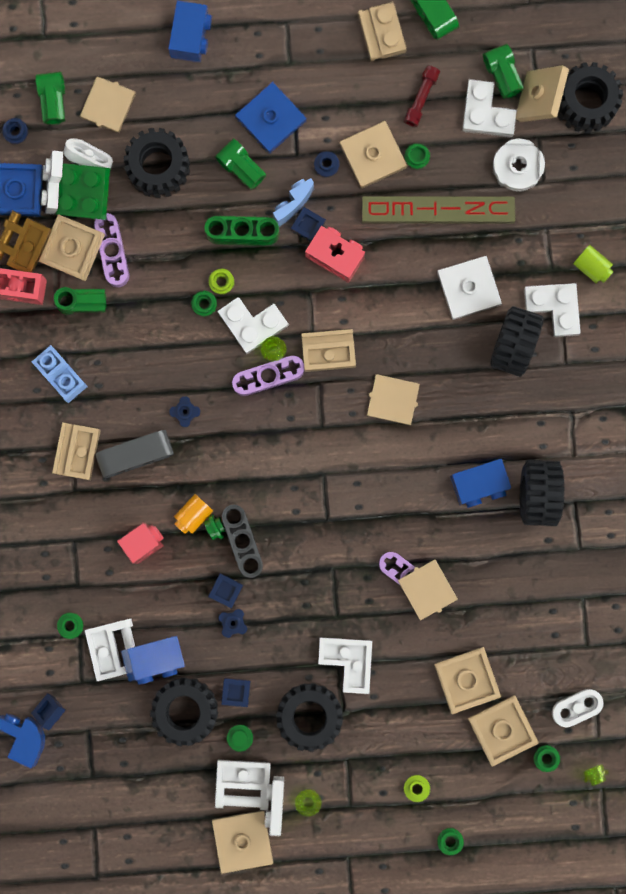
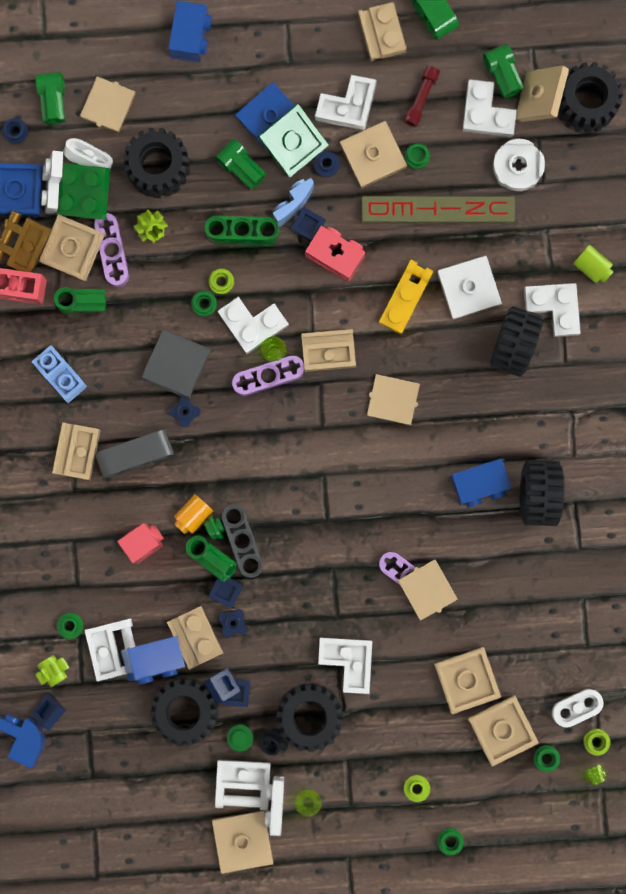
(52, 671): none -> lime gear
(150, 226): none -> lime gear
(176, 364): none -> dark grey slope
(195, 637): none -> tan plate
(211, 558): none -> green piece
(222, 686): none -> dark blue plate
(272, 742): none -> black plate
(292, 140): none -> plate
(348, 111): none -> white plate
(405, 298): none -> yellow plate
(604, 745): none -> lime plate

